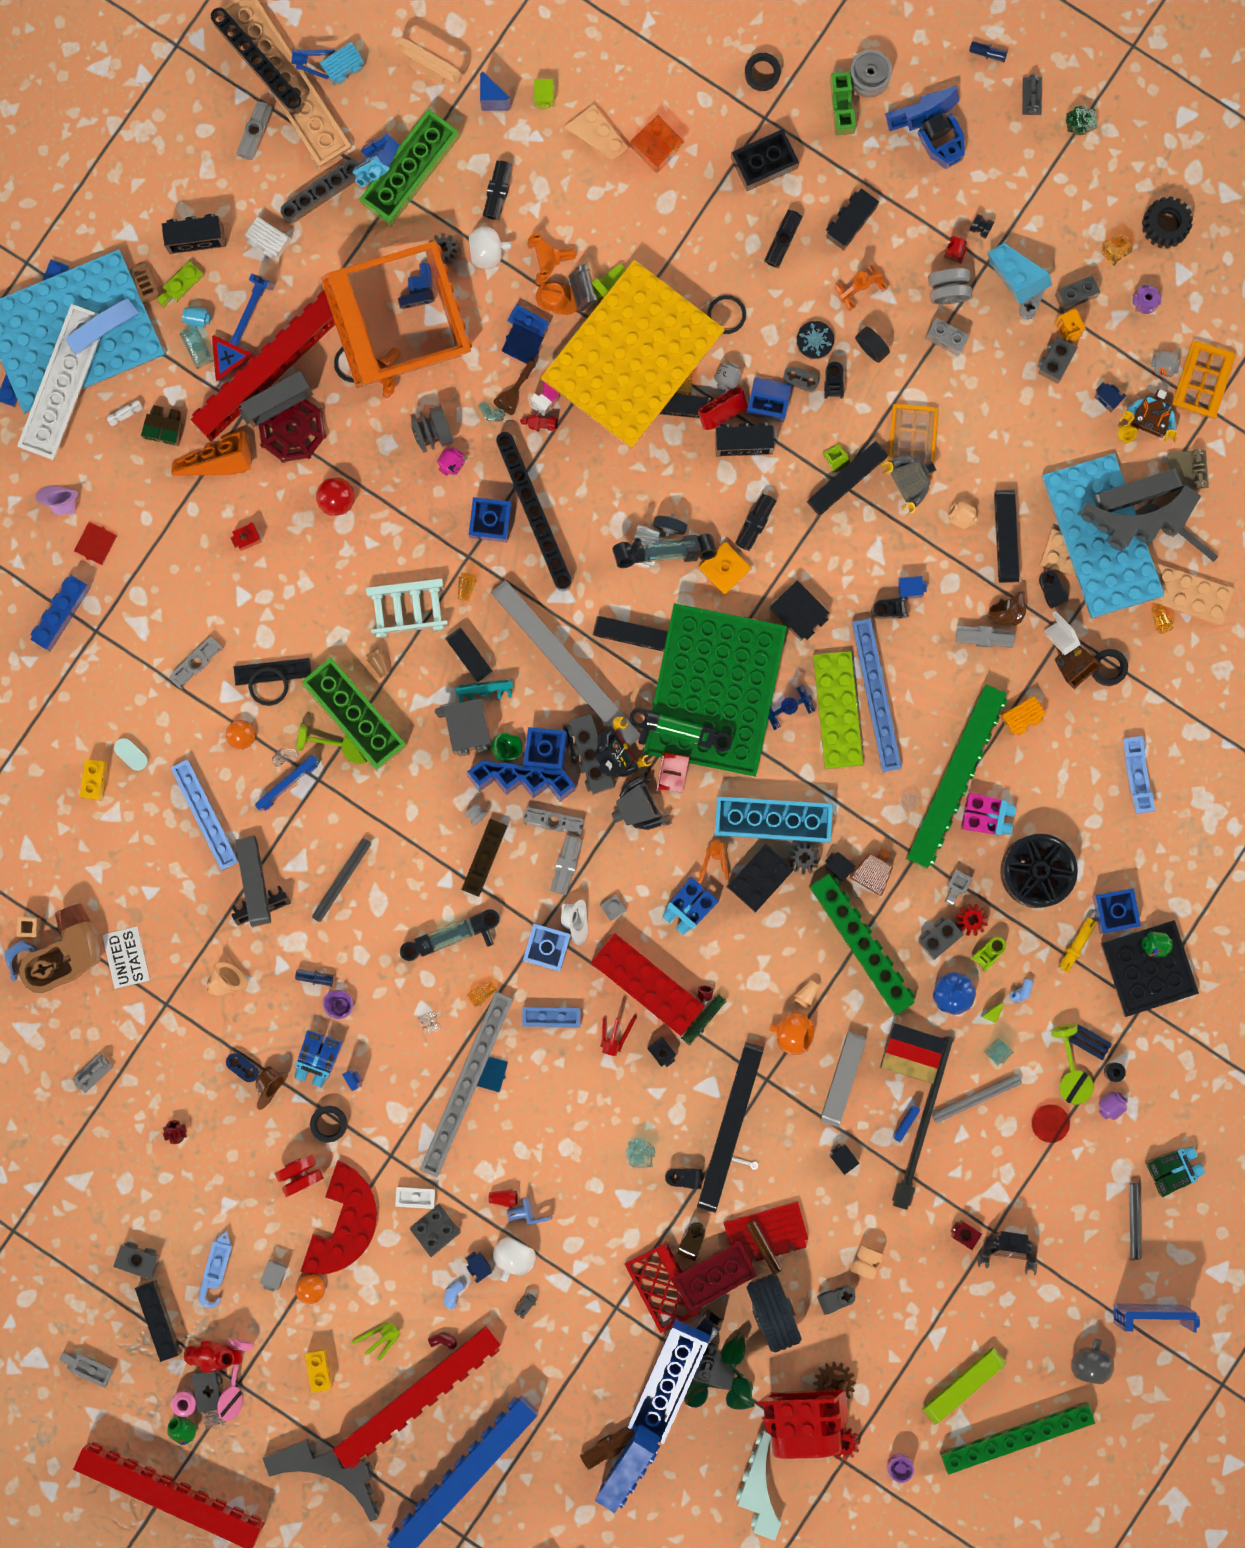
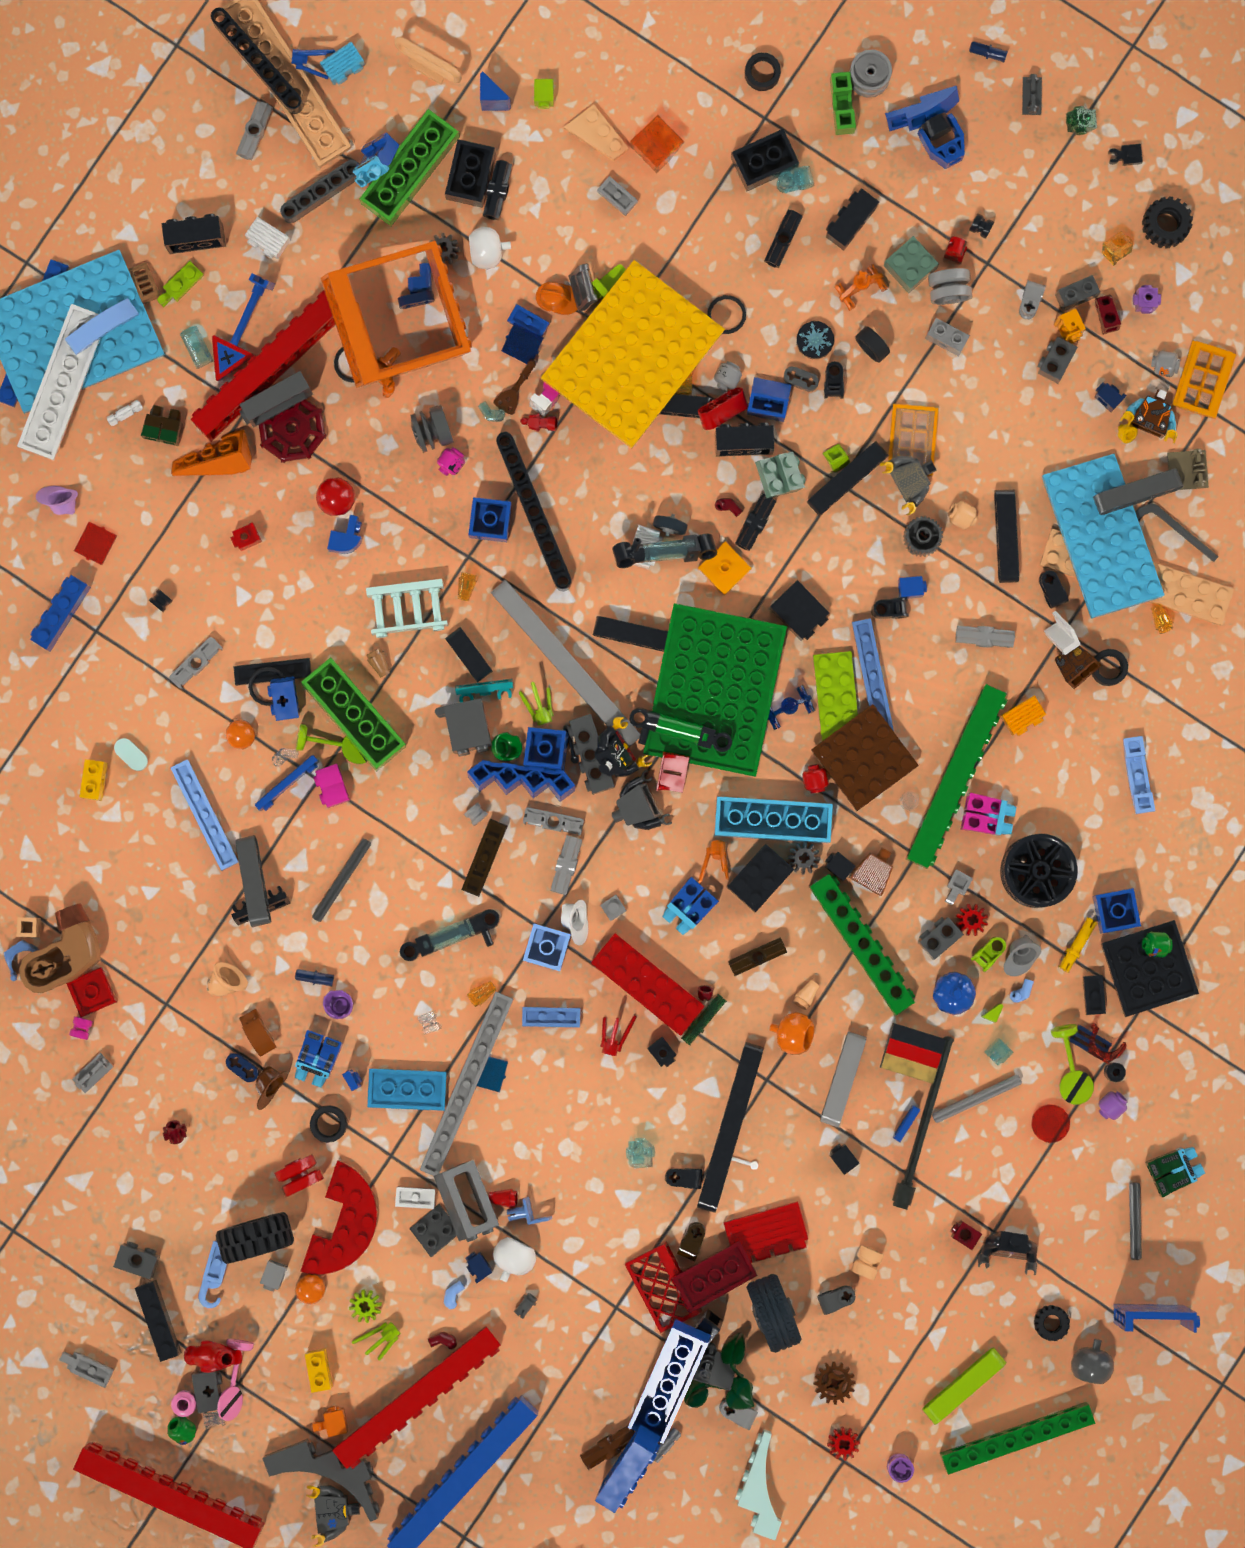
(83, 1024): none -> dark pink wheel
(91, 992): none -> red tile
(126, 957): white sticker -> none
(160, 600): none -> black wheel
(196, 316): medium azure brick -> none
(254, 1238): none -> black tyre
(257, 1033): none -> dark orange brick
(281, 709): none -> blue brick
(331, 785): none -> dark pink brick
(331, 1512): none -> dark grey torso
(334, 1422): none -> orange brick
(346, 542): none -> blue brick
(371, 1303): none -> lime gear
(407, 1089): none -> dark azure plate
(455, 1206): none -> piece
(470, 173): none -> black brick
(542, 715): none -> lime plant
(548, 257): orange axle -> none
(617, 196): none -> light grey plate
(668, 1443): none -> light grey axle
(726, 504): none -> dark red arm
(741, 1417): none -> light grey piece
(764, 1247): reddish brown axle -> none
(769, 951): none -> dark brown piece
(780, 474): none -> sand green plate
(798, 179): none -> clear light blue piece
(805, 1422): red brick -> none
(815, 779): none -> red head
(864, 757): none -> reddish brown plate
(911, 264): none -> sand green brick
(929, 528): none -> dark grey brick
(1008, 611): reddish brown hair -> none
(1018, 273): medium azure wedge -> none
(1022, 956): none -> light grey piece
(1063, 1327): none -> black tyre
(1094, 995): none -> black plate
(1106, 1057): none -> clear red helmet
(1107, 314): none -> dark red leg
(1128, 155): none -> black plate
(1146, 526): dark grey arch -> none

